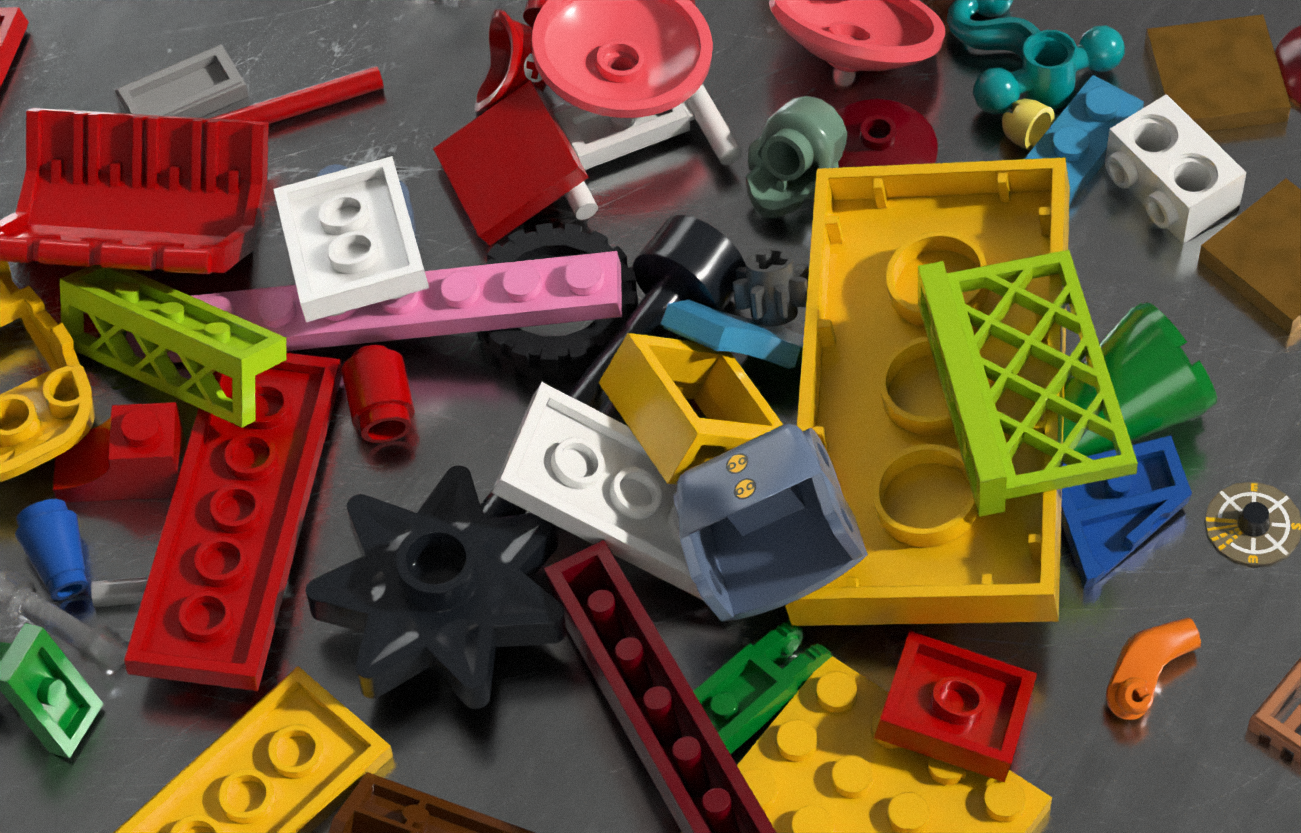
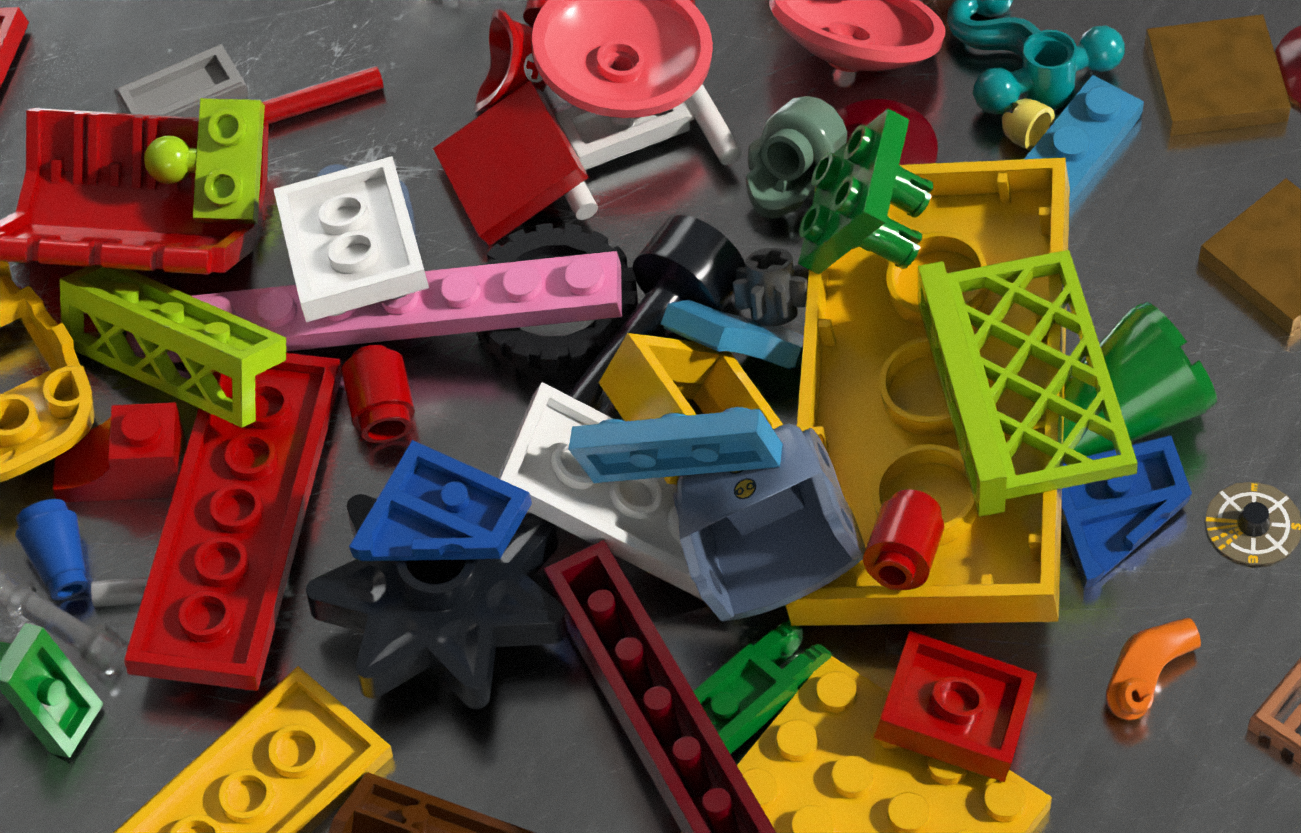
(223, 163): none -> lime plate
(440, 512): none -> blue wing
(676, 445): none -> dark azure plate
(855, 197): none -> green plate
(904, 540): none -> red brick
(1174, 169): white brick -> none

